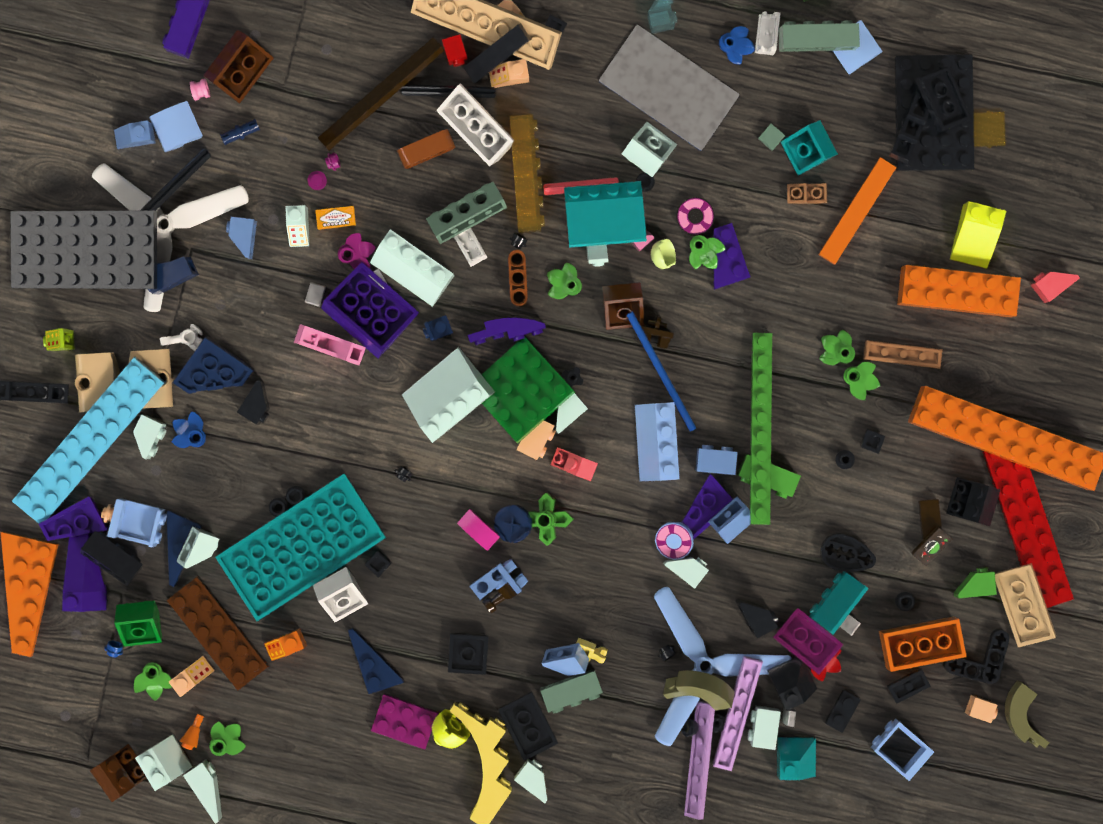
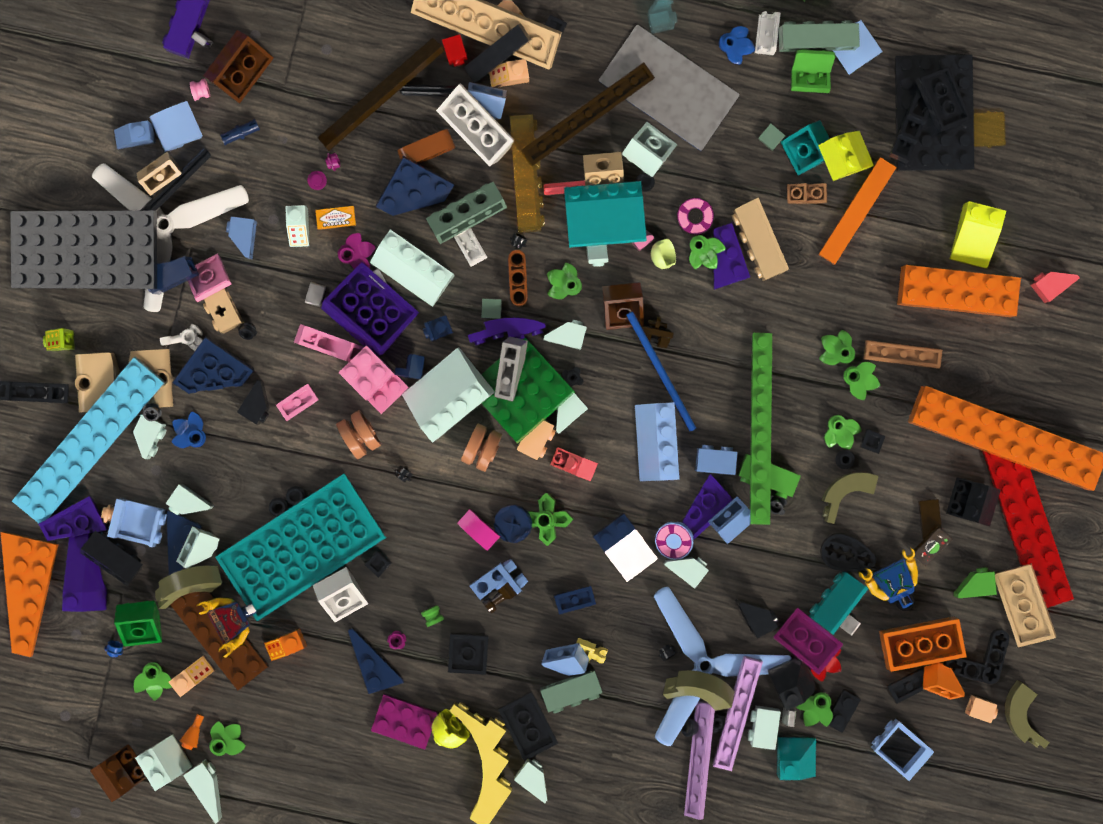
(151, 416): none -> black plate
(158, 173): none -> tan brick
(185, 582): none -> olive arch
(187, 501): none -> light aqua slope
(201, 39): none -> flat silver piece
(211, 278): none -> bright pink tile
(229, 621): none -> torso
(231, 316): none -> tan brick
(247, 330): none -> black plate
(297, 402): none -> bright pink plate
(360, 433): none -> nougat wheel
(373, 379): none -> bright pink bracket
(396, 635): none -> magenta plate
(413, 188): none -> dark blue plate
(413, 367): none -> dark blue panel
(432, 615): none -> bright green wheel
(481, 447): none -> nougat wheel
(490, 98): none -> medium blue slope
(491, 308): none -> sand green tile
(510, 367): none -> light grey slope
(568, 334): none -> light aqua slope
(575, 599): none -> dark blue plate
(587, 114): none -> dark brown plate
(603, 168): none -> tan brick
(625, 547): none -> slope
(760, 240): none -> tan slope
(777, 509): none -> black plate
(812, 71): none -> bright green bracket
(816, 712): none -> bright green plate
(842, 486): none -> olive arch
(843, 434): none -> bright green plate
(845, 155): none -> neon yellow slope
(894, 581): none -> torso
(942, 681): none -> orange slope

